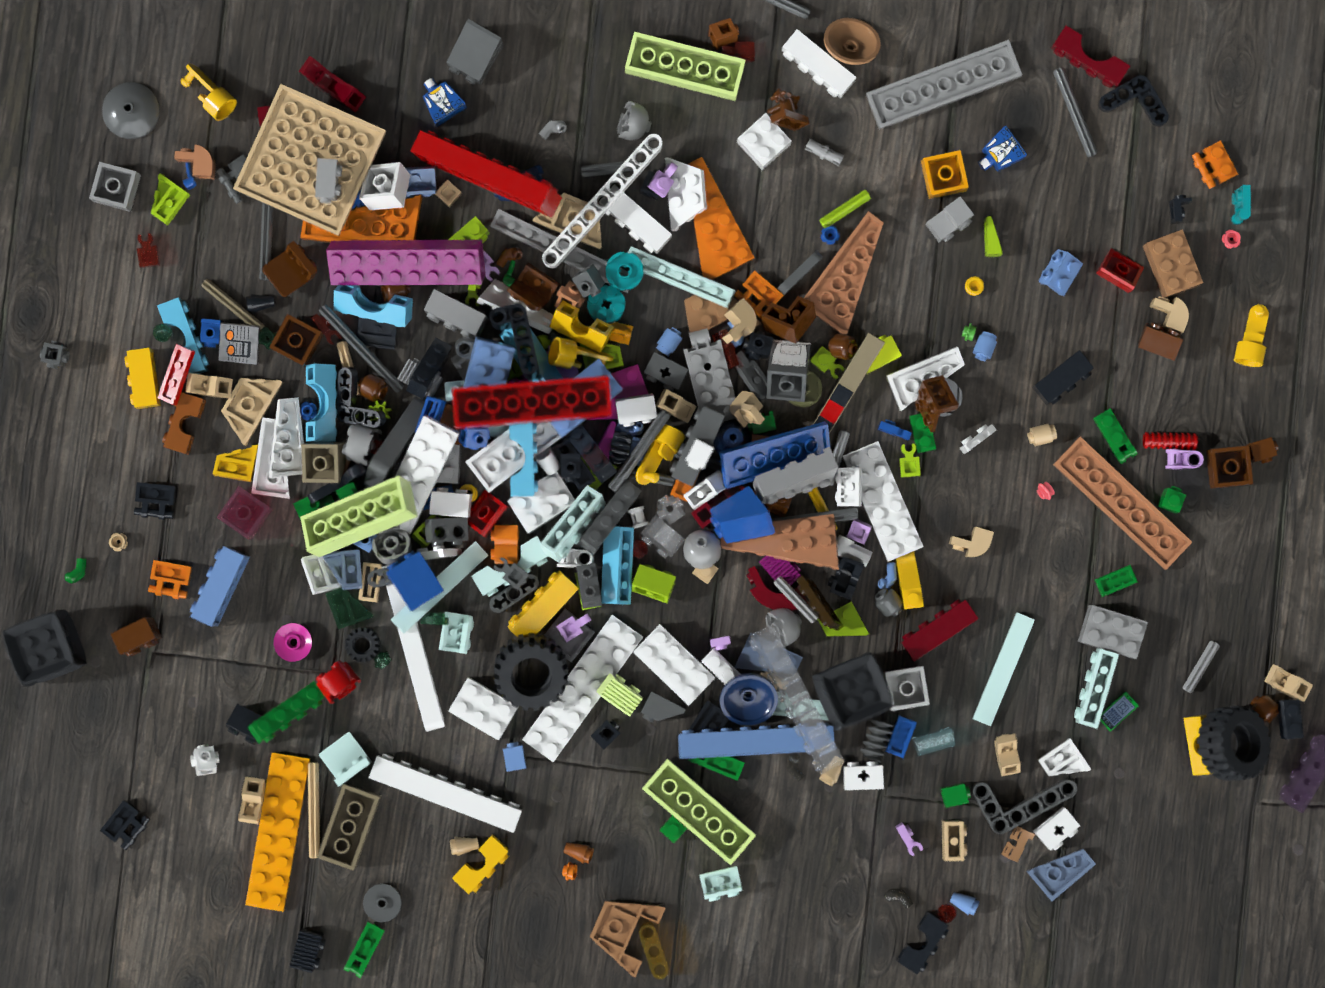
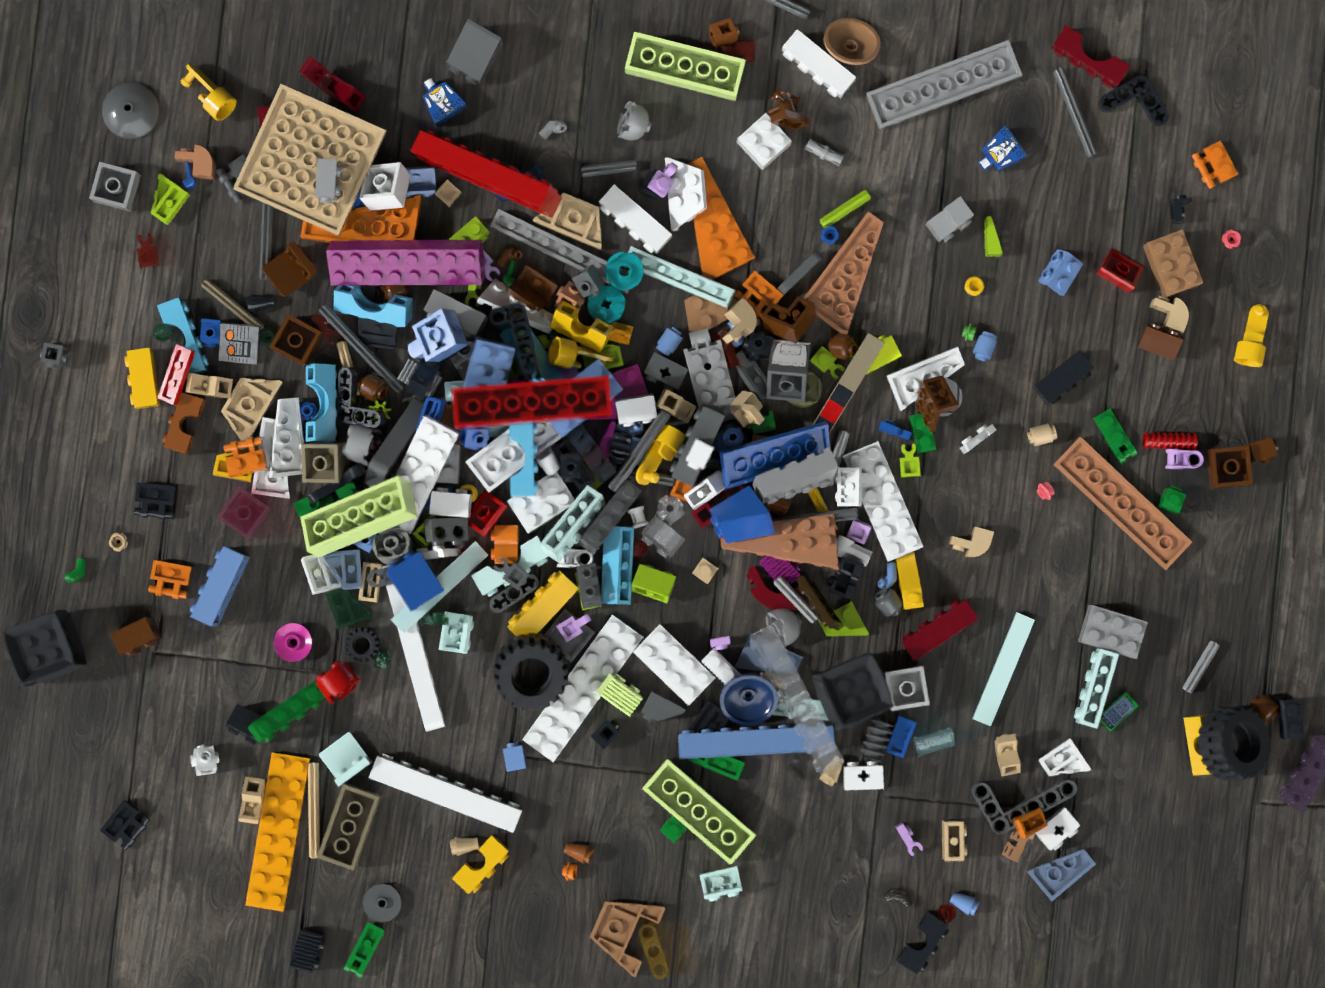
(248, 462): none -> orange plate
(437, 336): none -> medium blue brick
(483, 708): white brick -> none
(605, 191): white beam -> none
(702, 549): light grey cylinder -> none
(944, 174): light orange brick -> none
(955, 795): green brick -> none
(1030, 823): none -> orange slope
(1115, 580): green plate -> none
(1242, 203): teal plate -> none
(1288, 683): tan brick -> none

